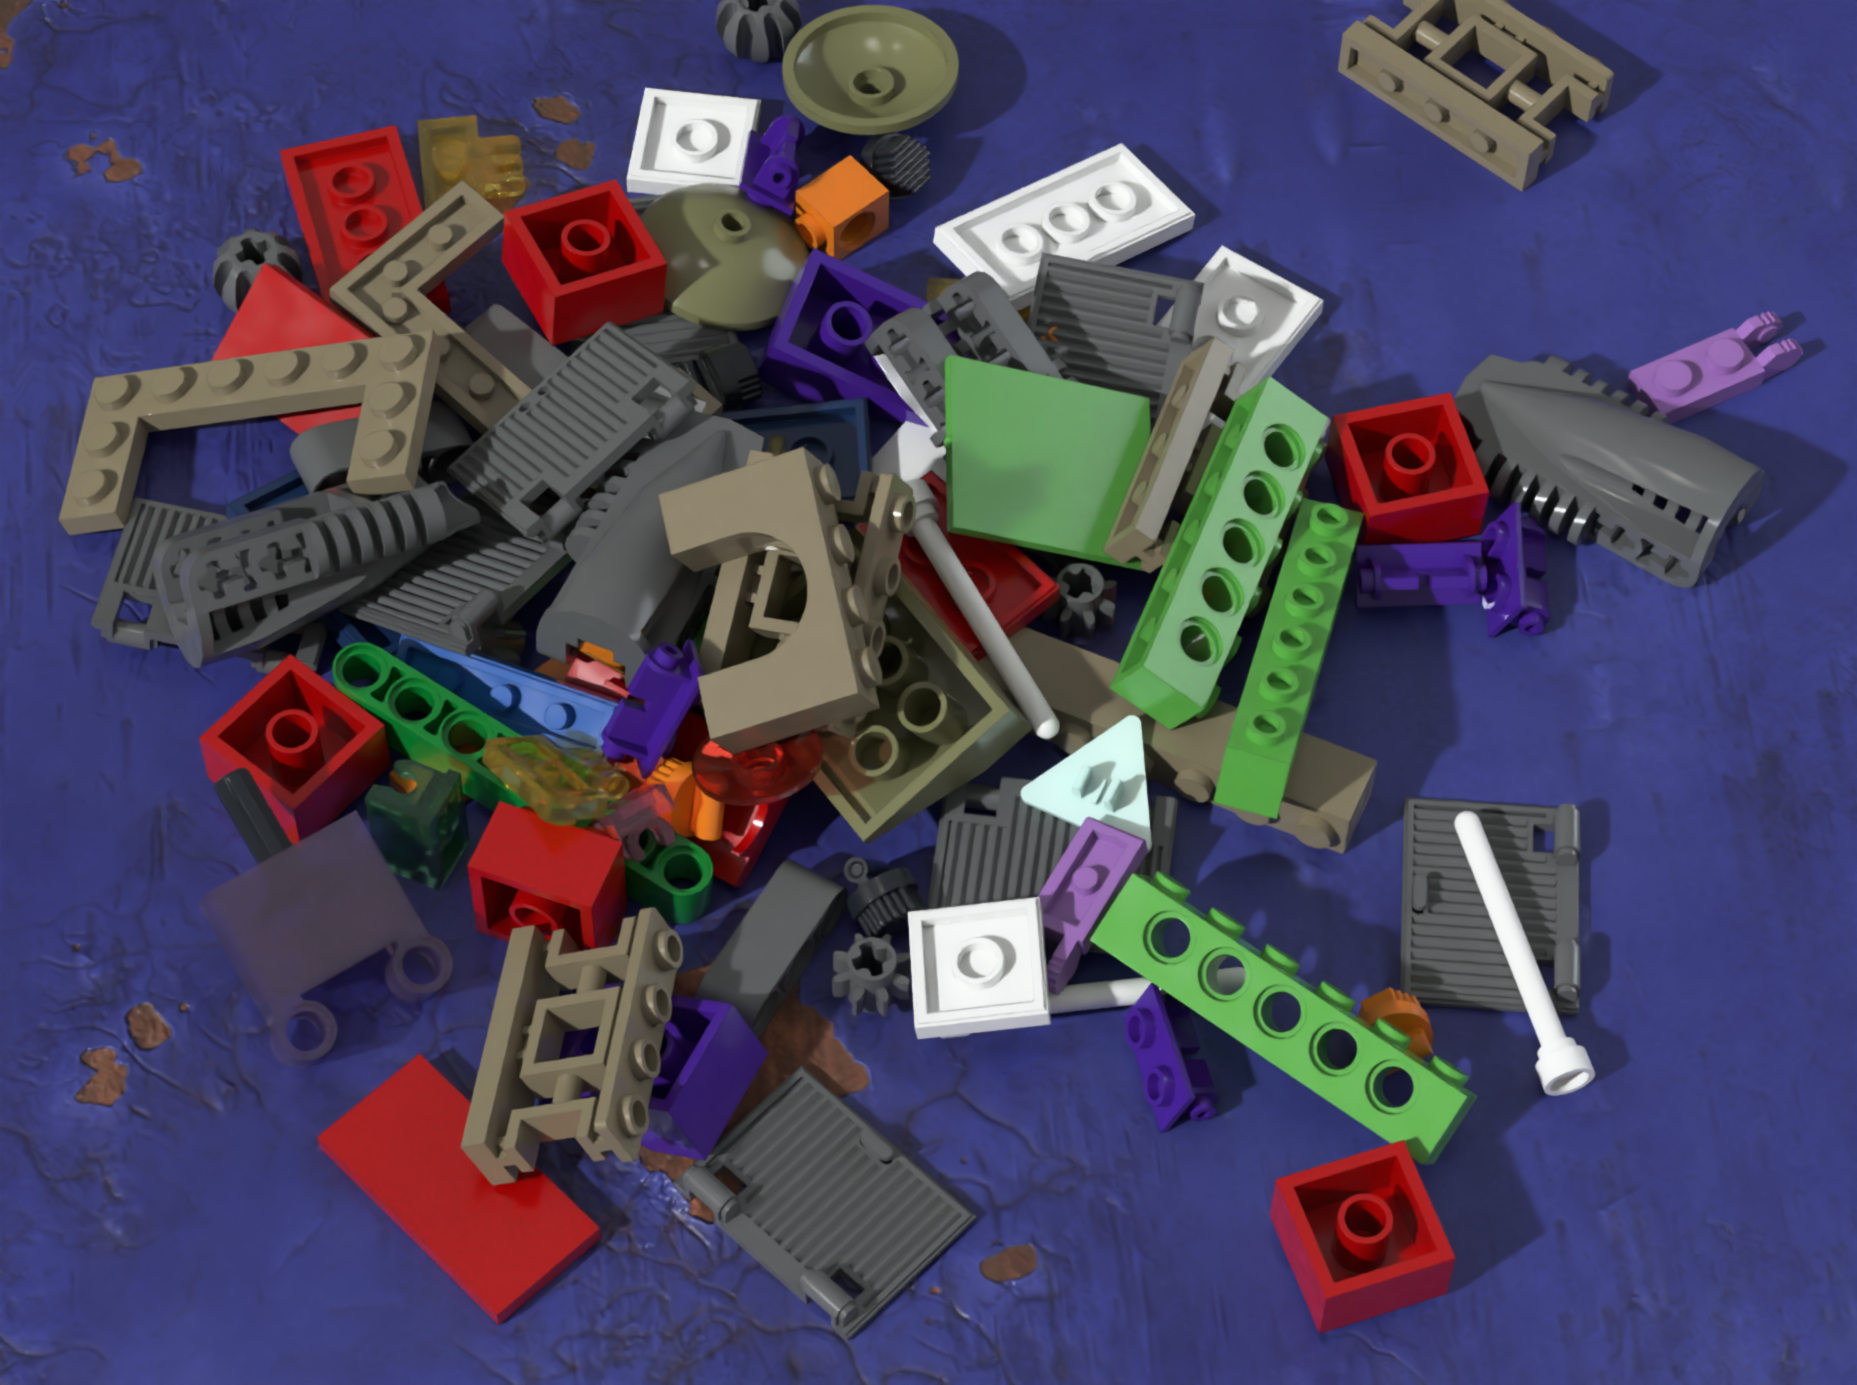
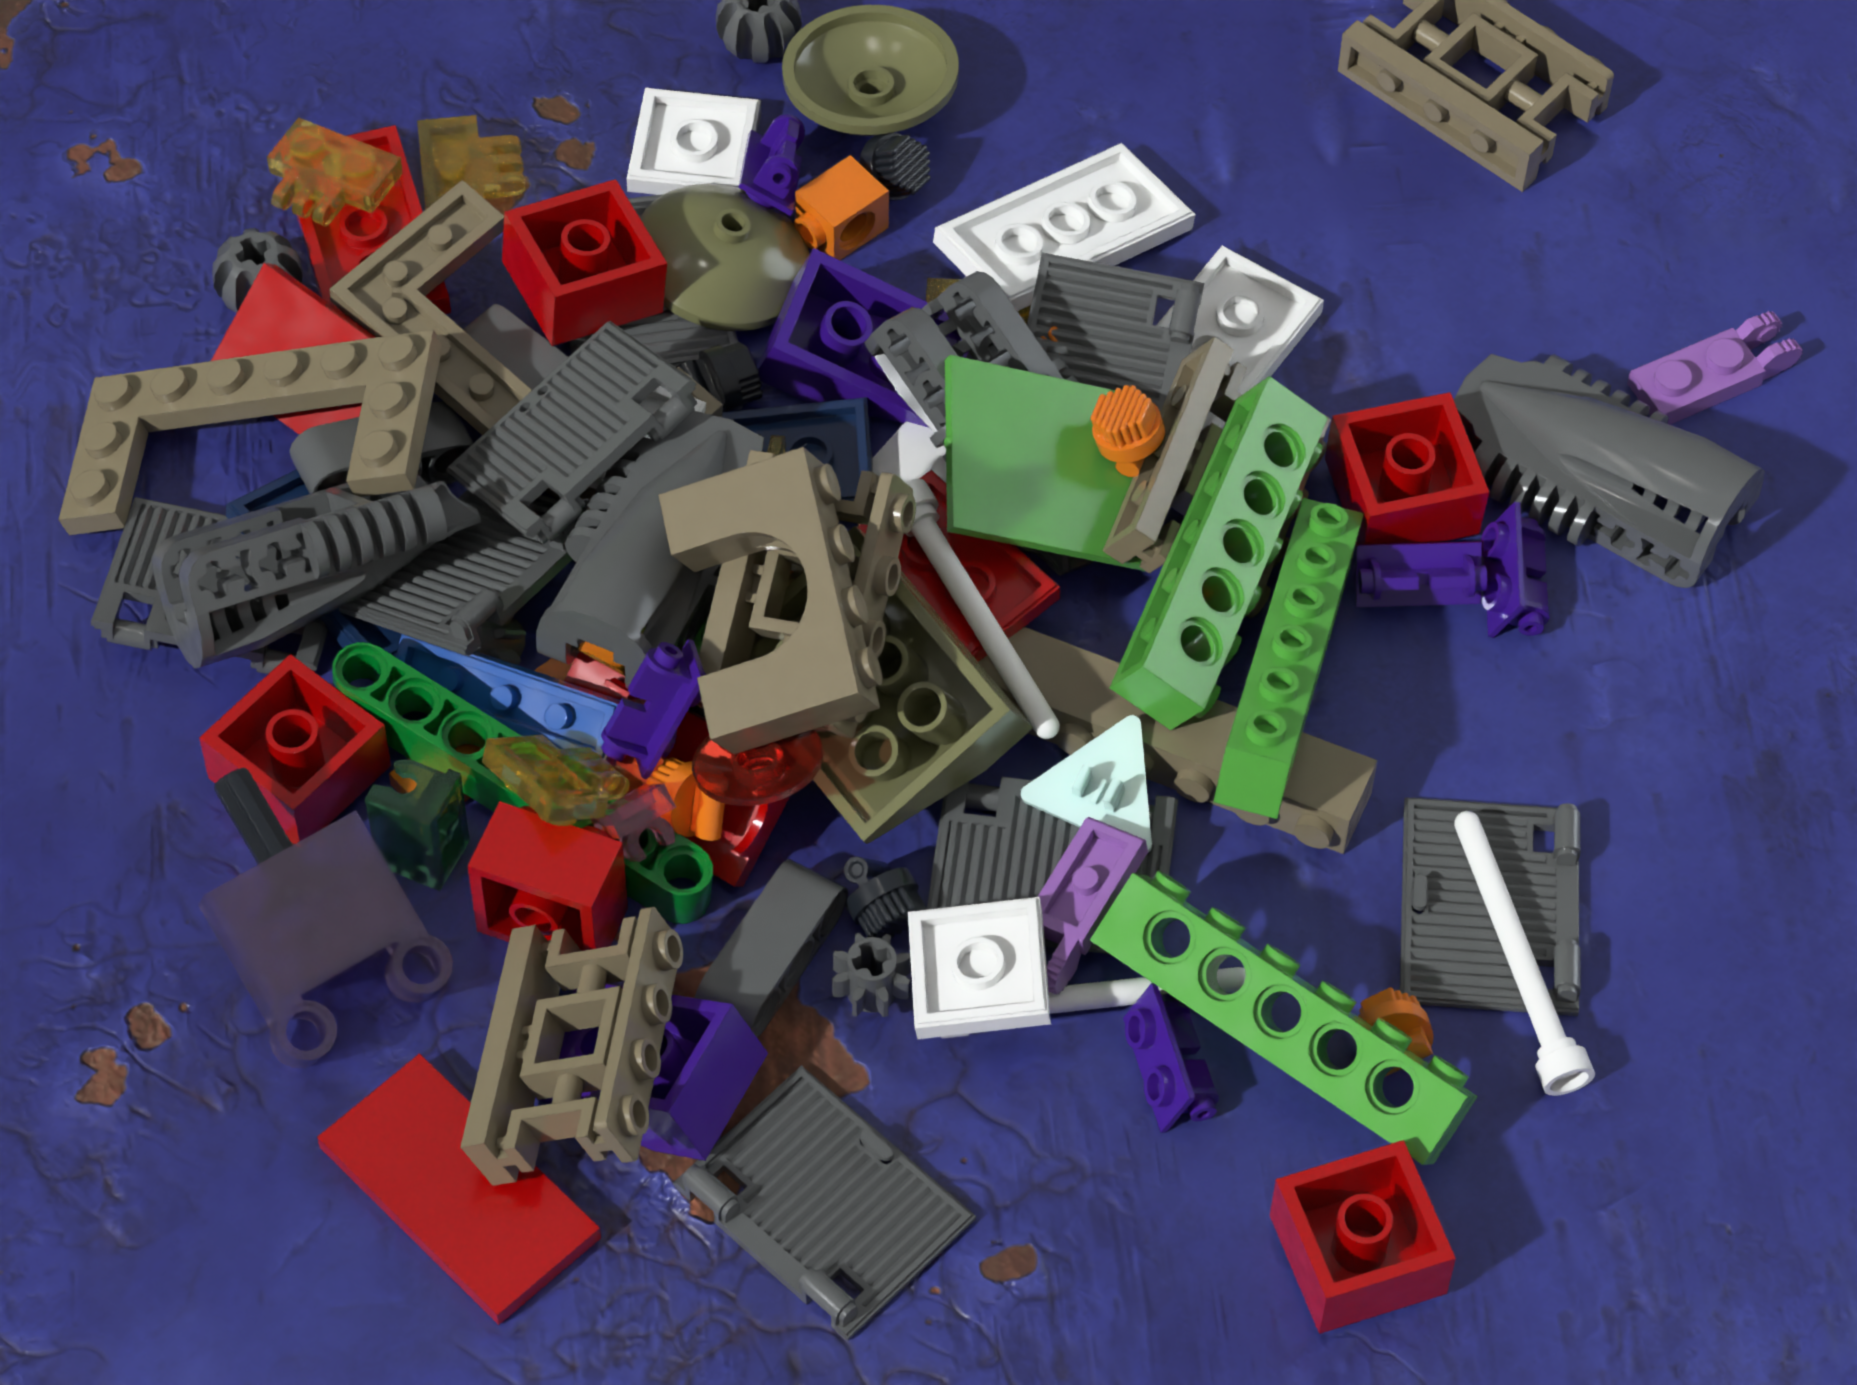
(327, 171): none -> clear yellow hinge
(1083, 601): dark grey gear -> none
(1127, 428): none -> orange piece

